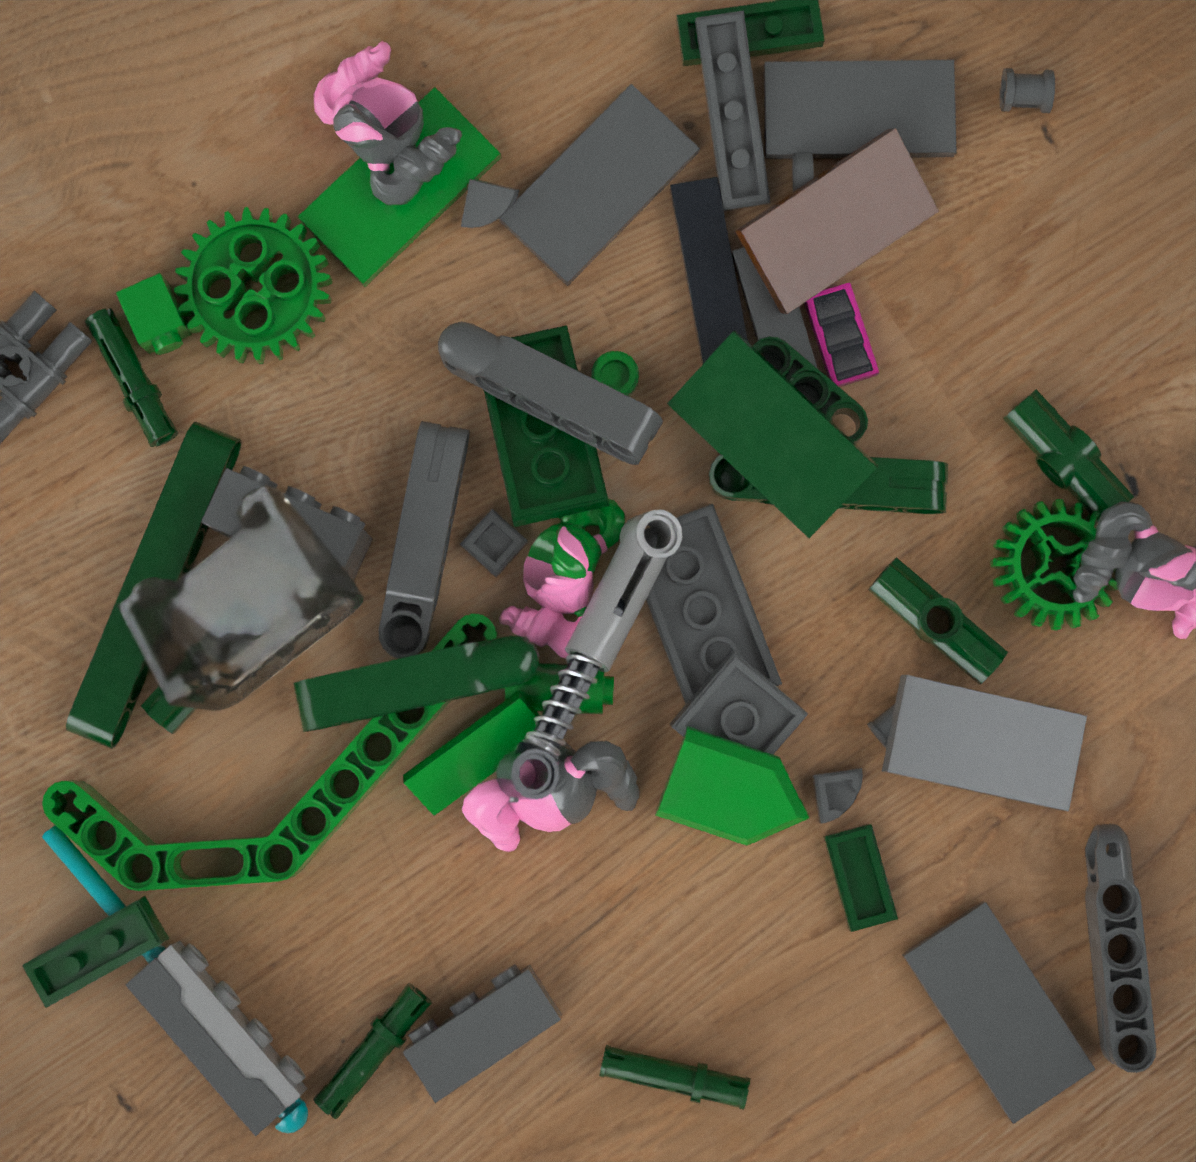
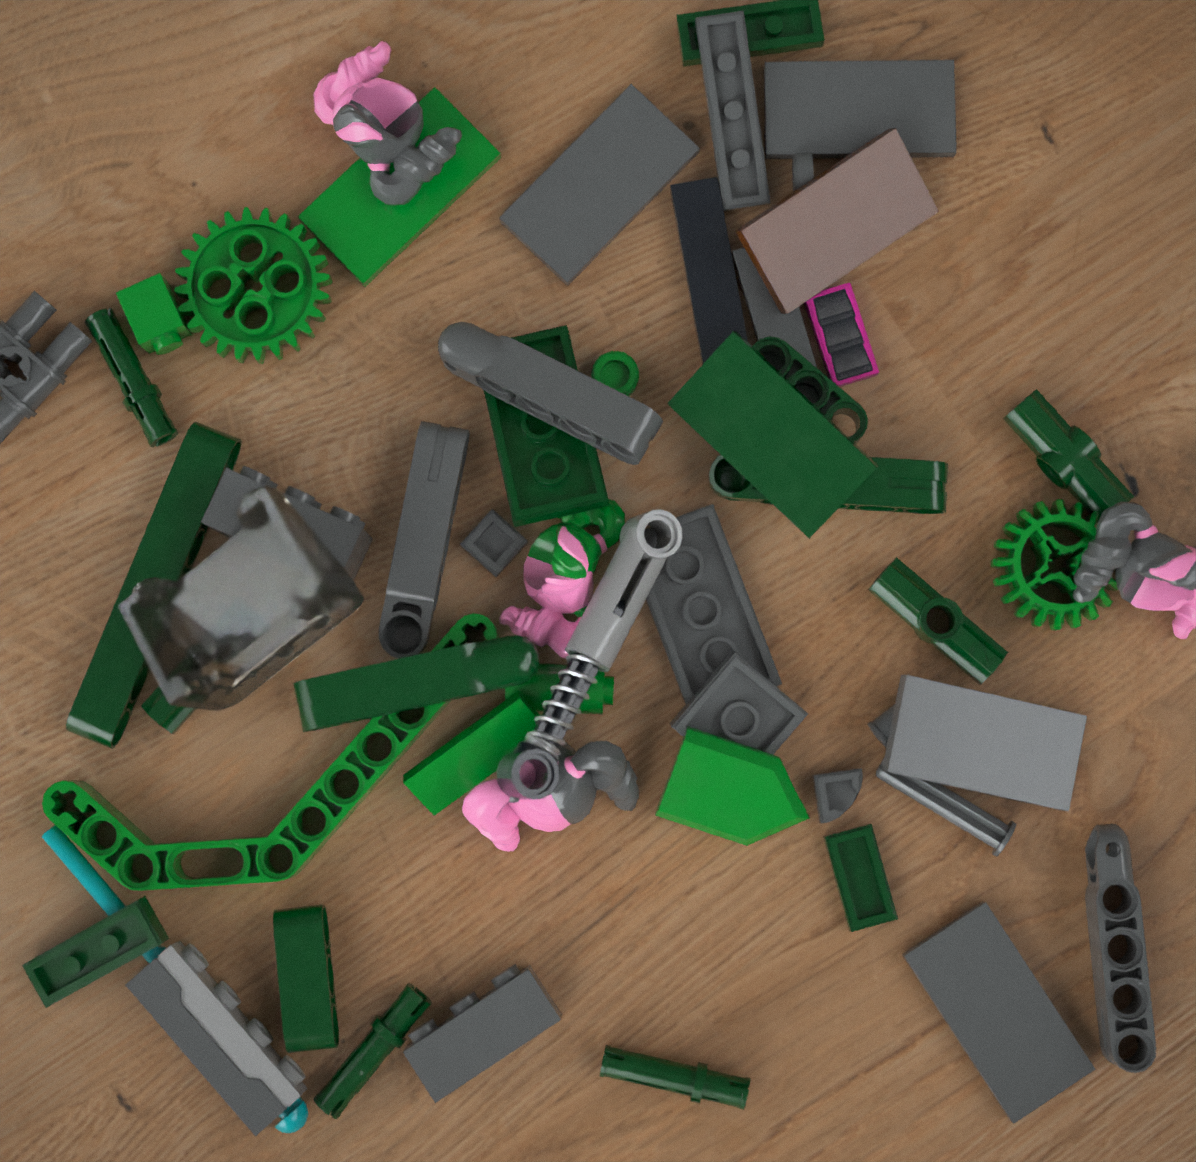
(305, 978): none -> dark green beam
(486, 203): dark grey tile -> none
(953, 808): none -> dark grey axle
(1027, 90): dark grey bush -> none

